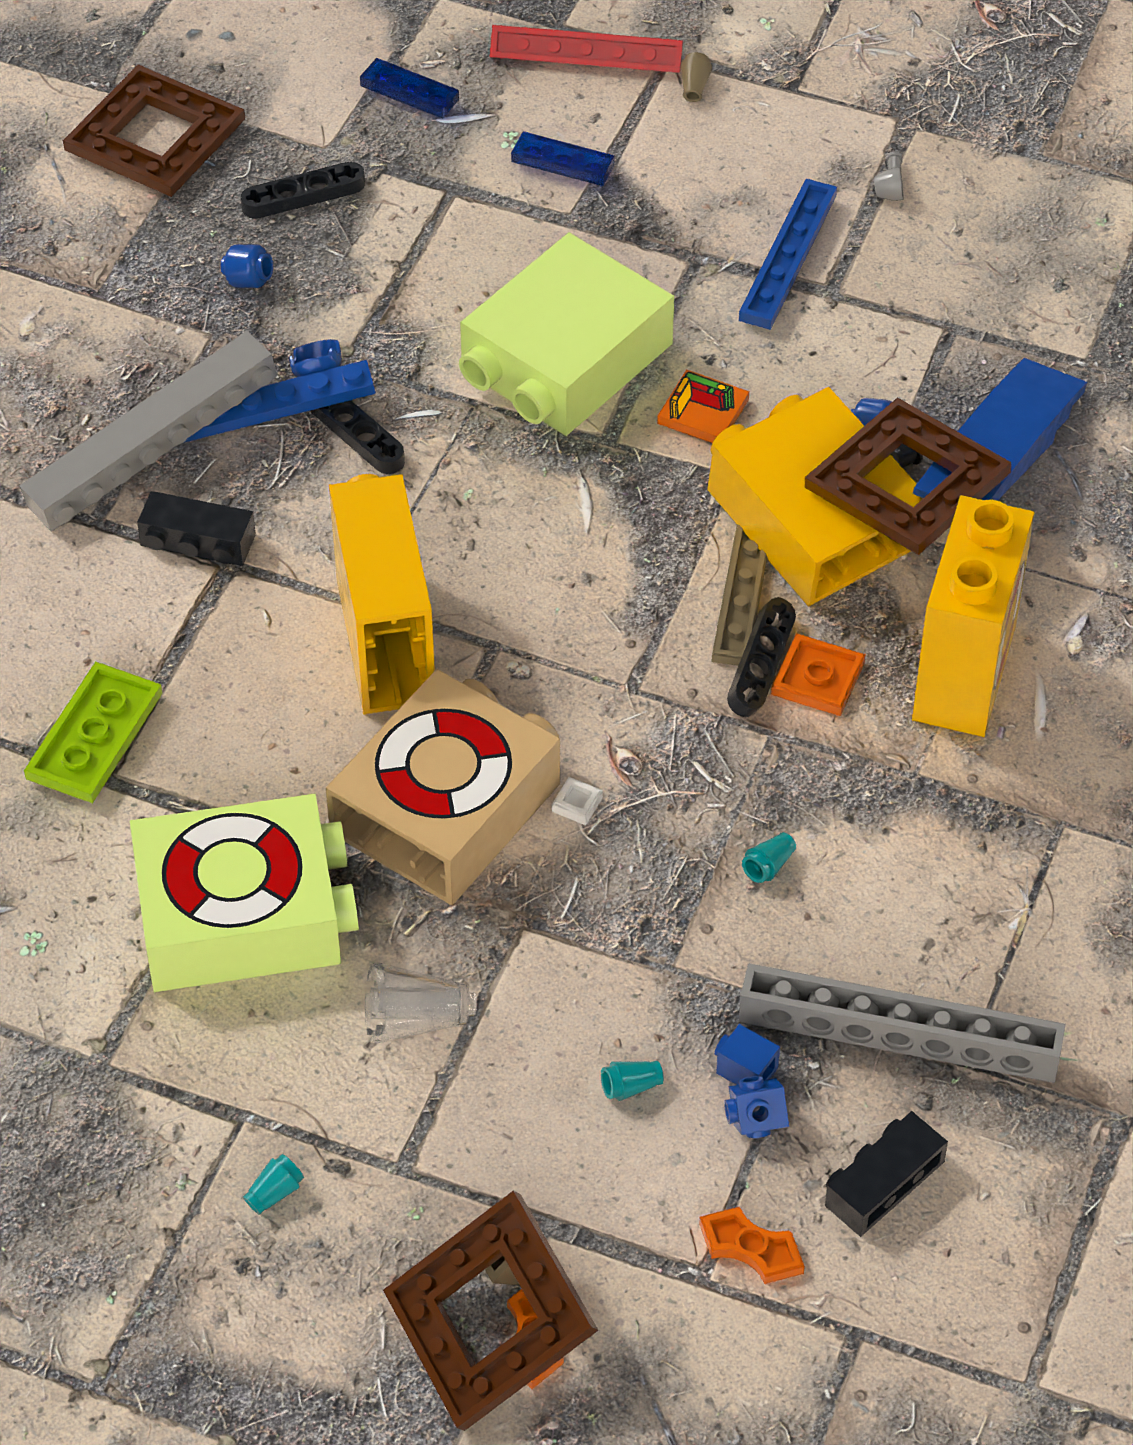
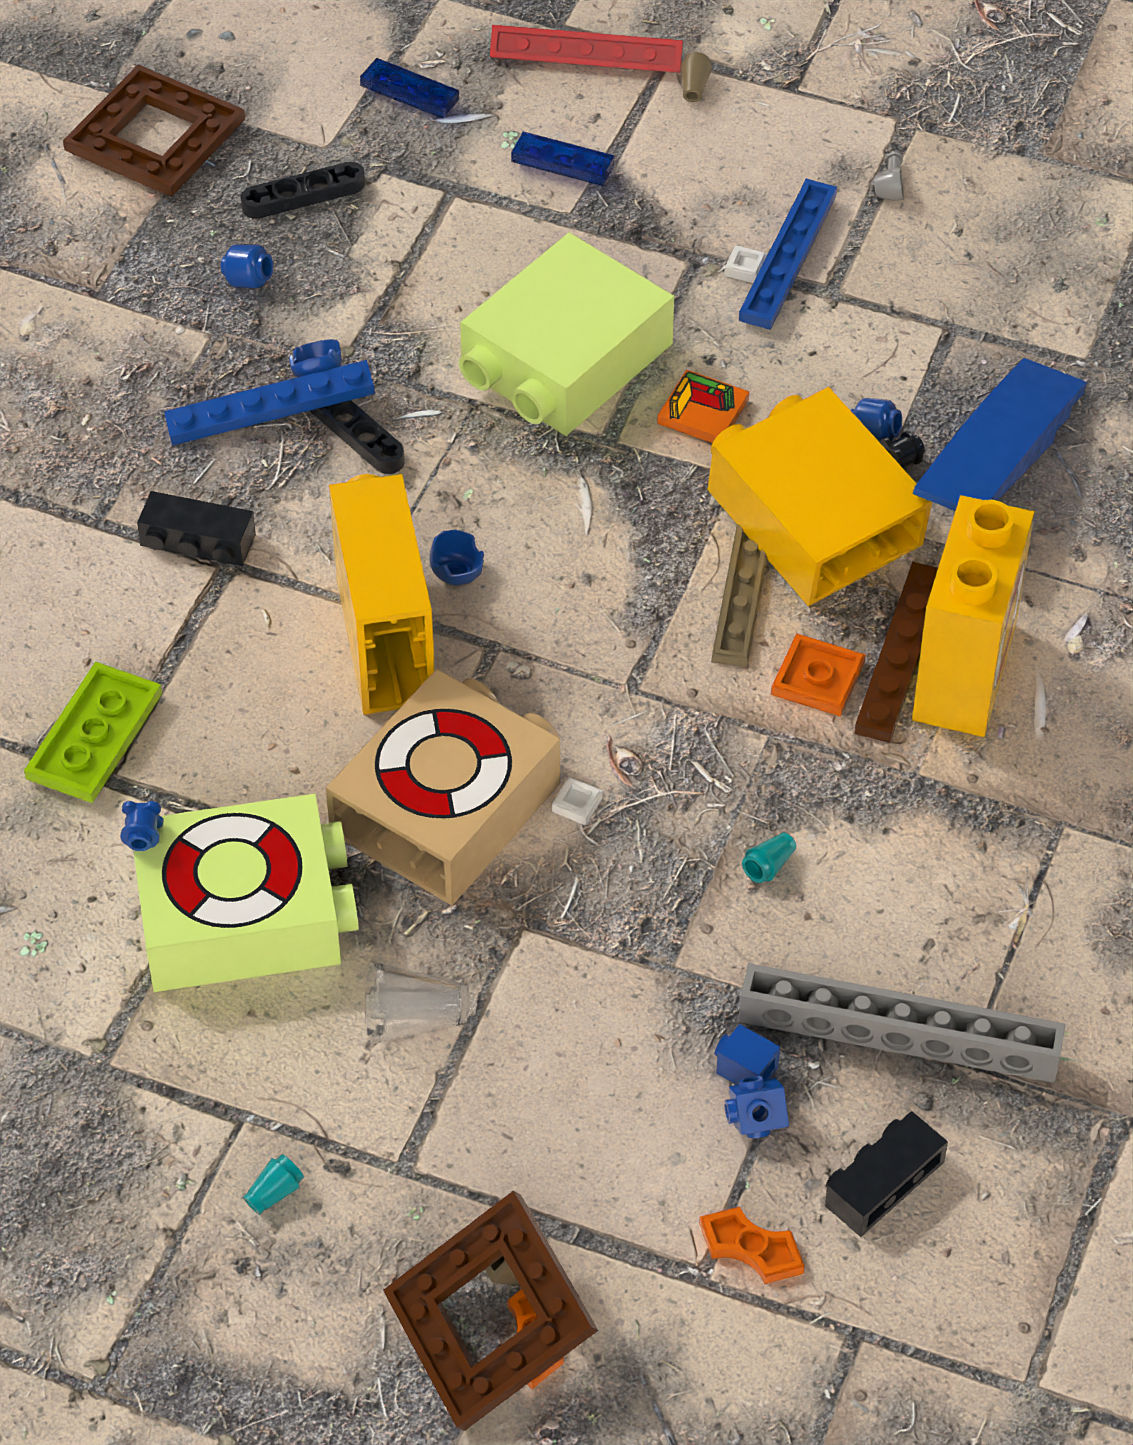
(141, 825): none -> blue brick
(148, 431): light grey brick -> none
(455, 557): none -> blue hair
(629, 1078): teal cone -> none
(744, 264): none -> white tile
(759, 655): black beam -> none
(843, 483): reddish brown plate -> none
(897, 658): none -> reddish brown plate

